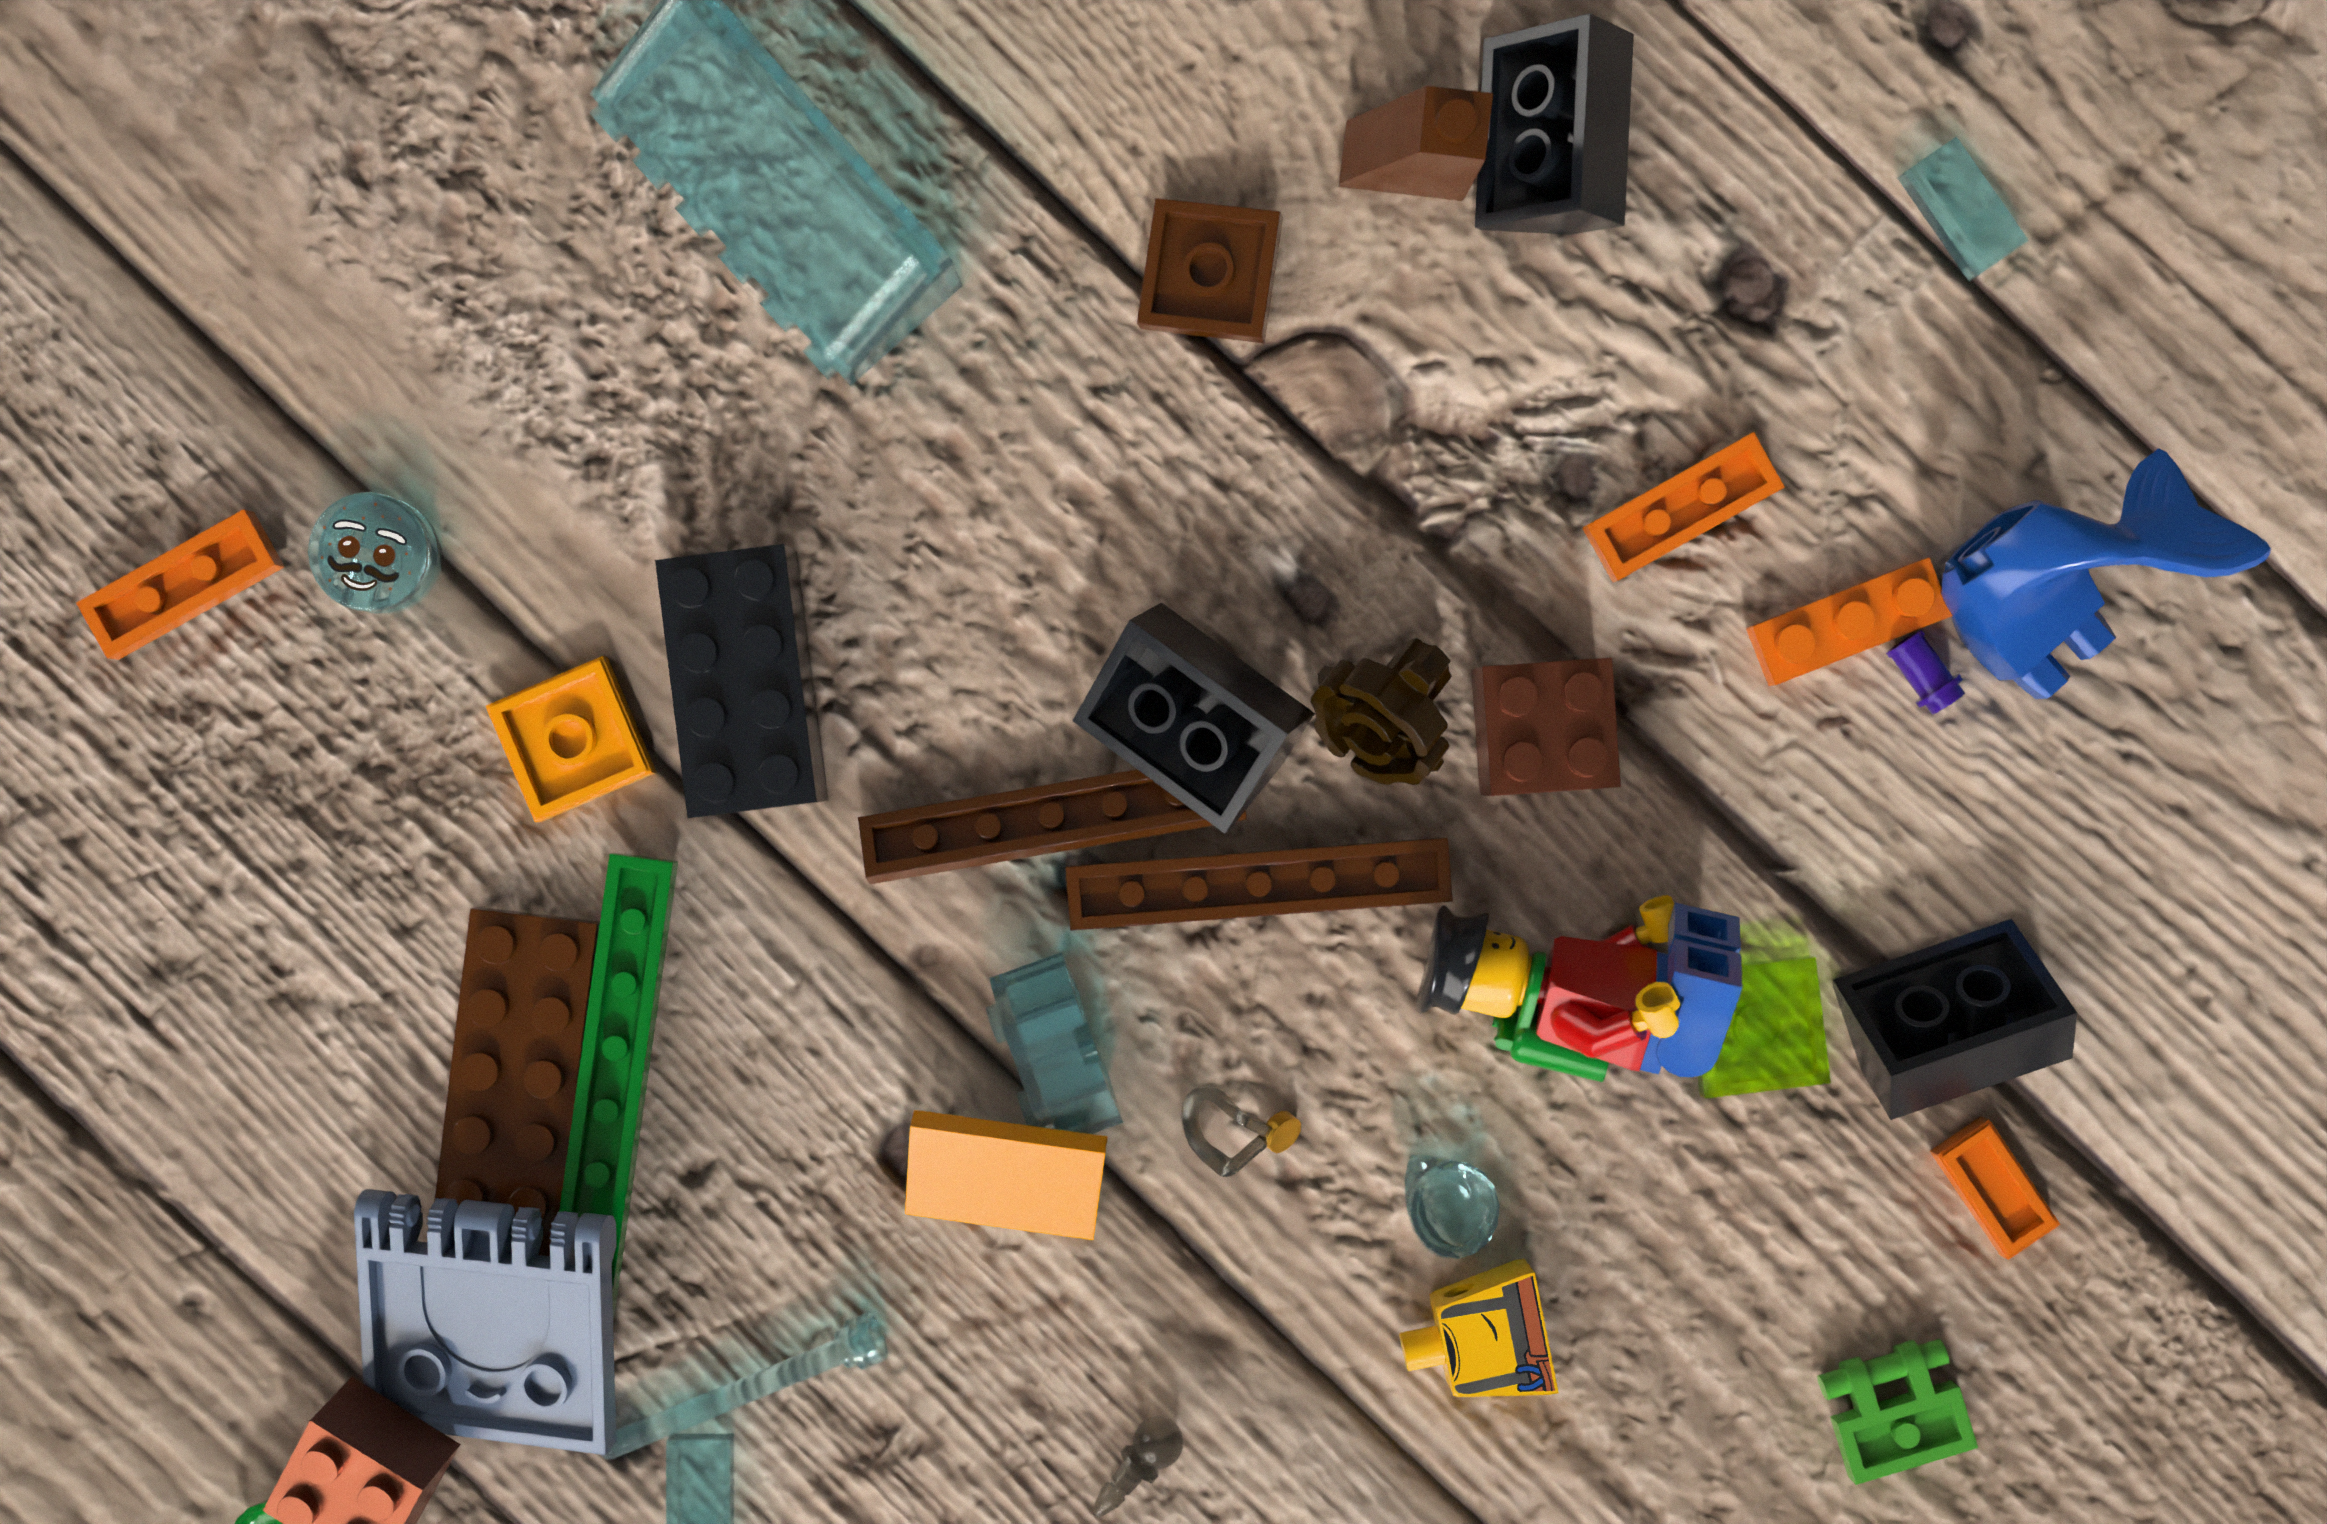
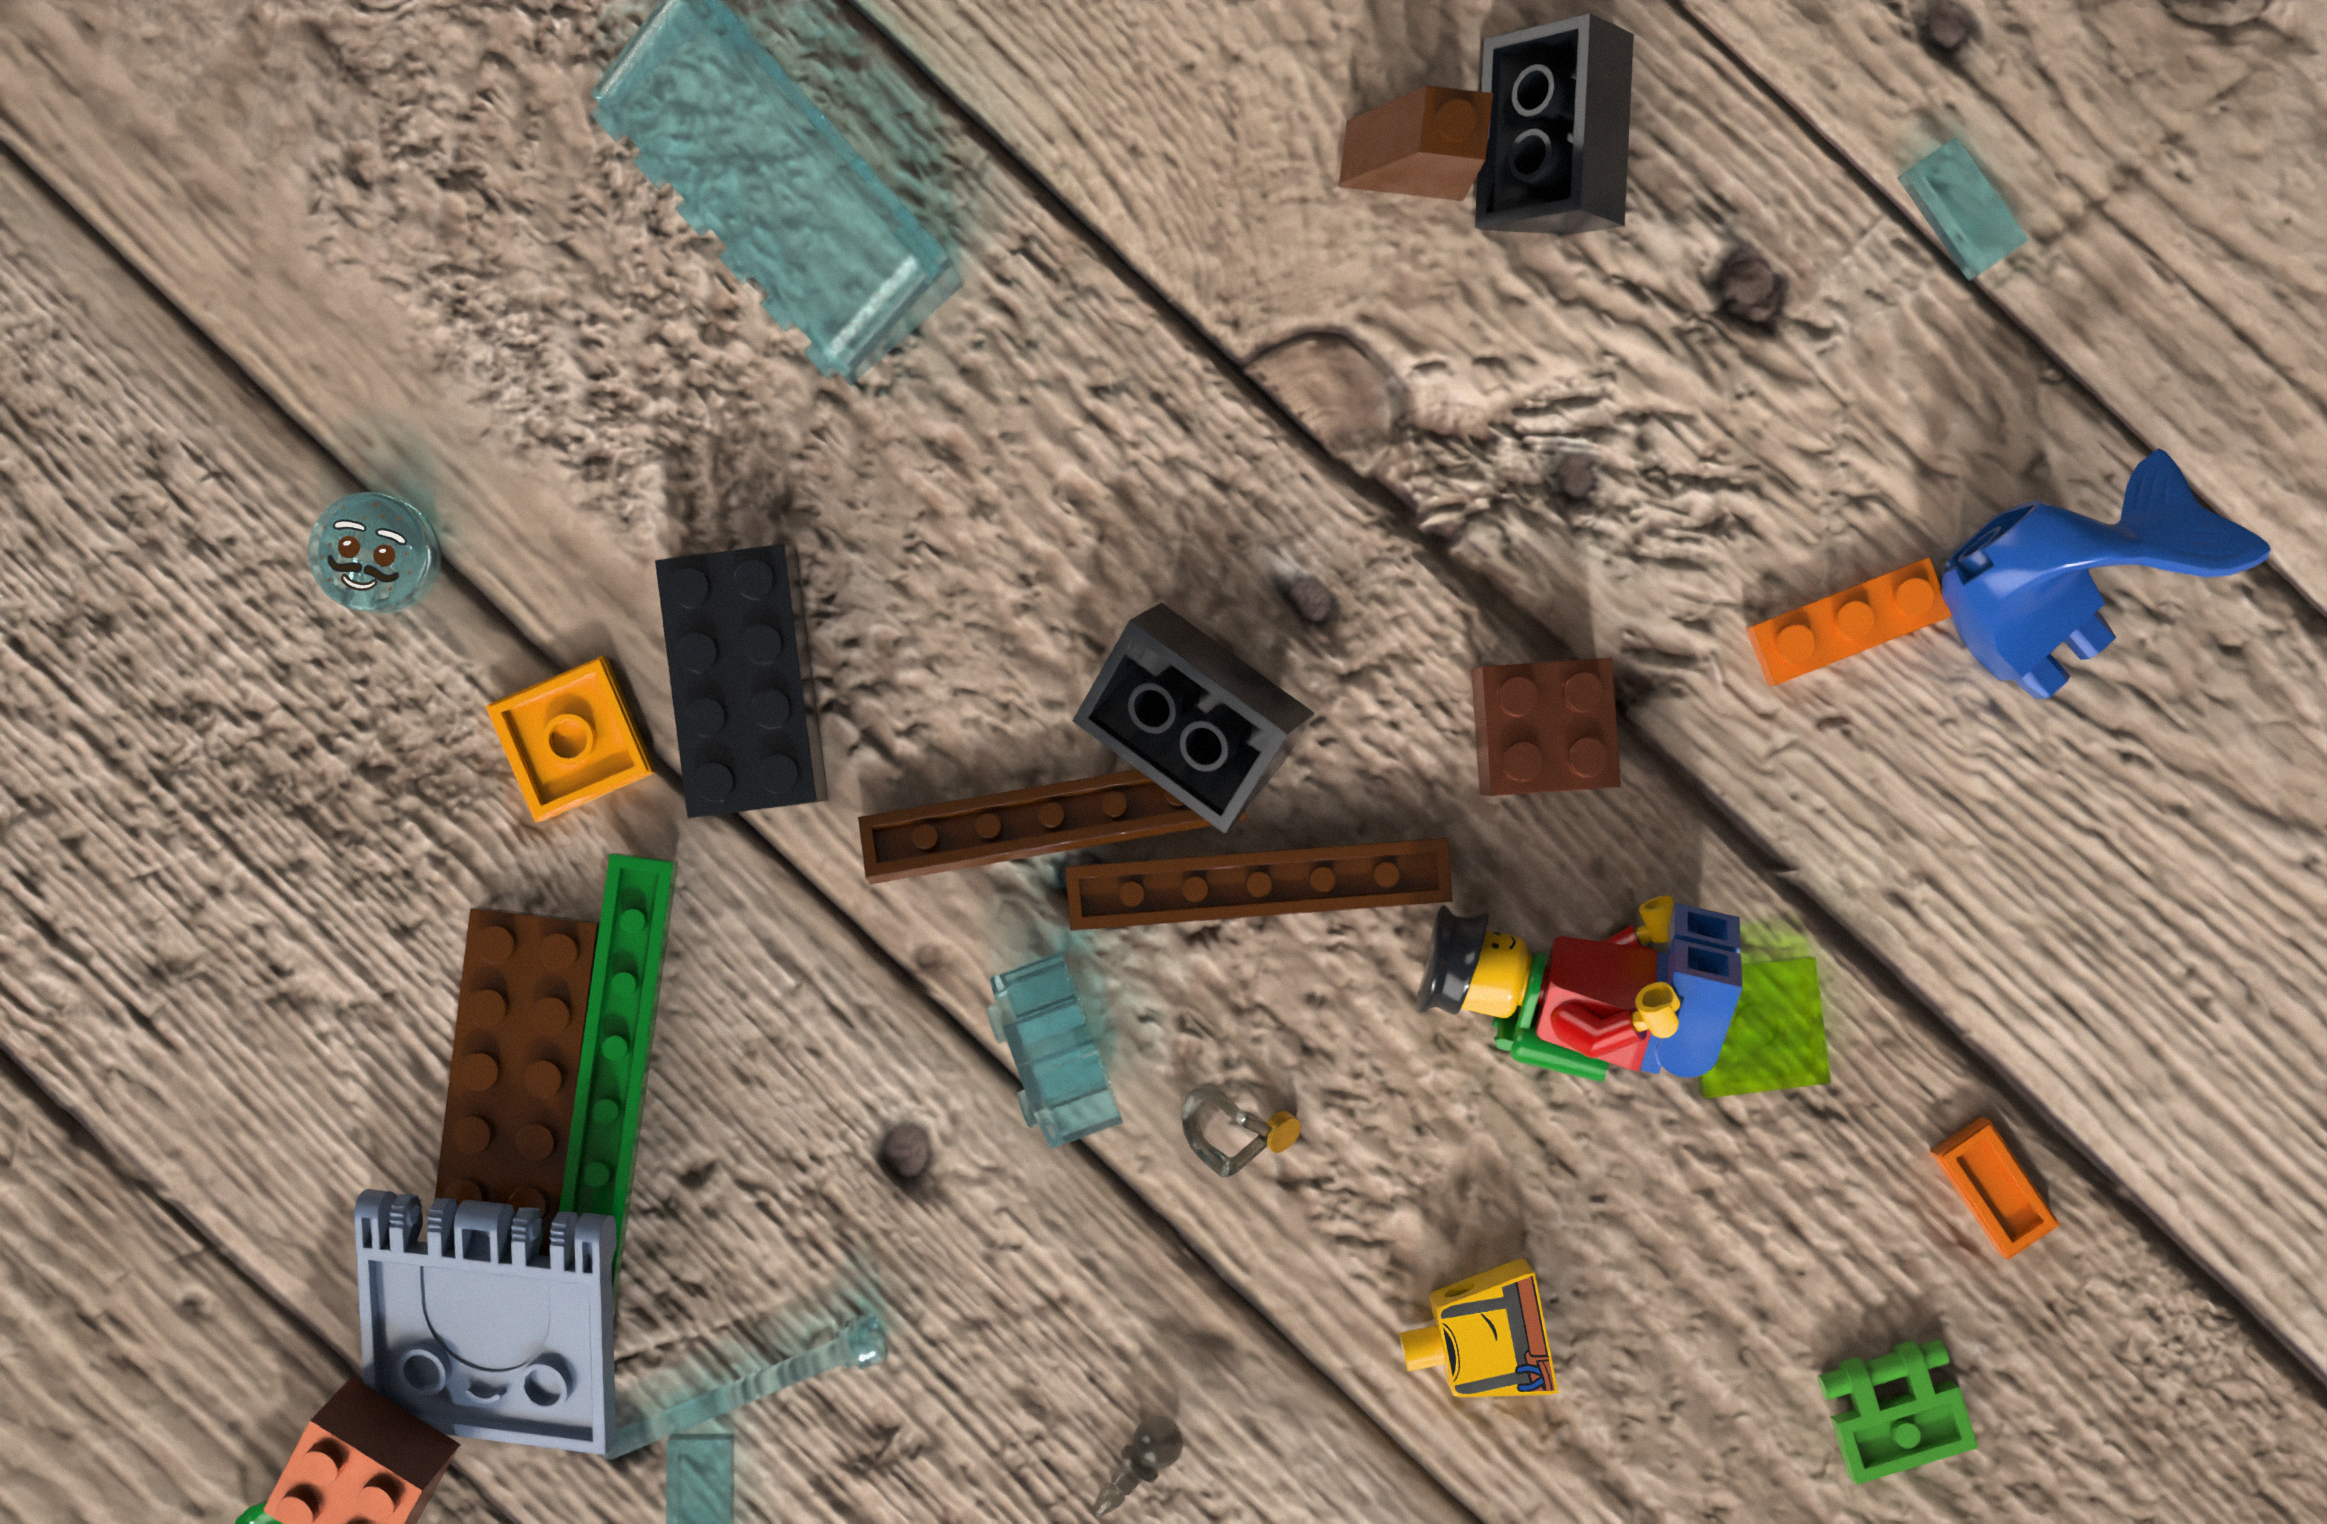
(180, 584): orange plate -> none
(1004, 1174): light orange tile -> none
(1210, 270): reddish brown plate -> none
(1386, 713): dark brown piece -> none
(1450, 1205): clear light blue piece -> none
(1683, 507): orange plate -> none
(1926, 673): dark purple pin -> none
(1955, 1018): black slope -> none

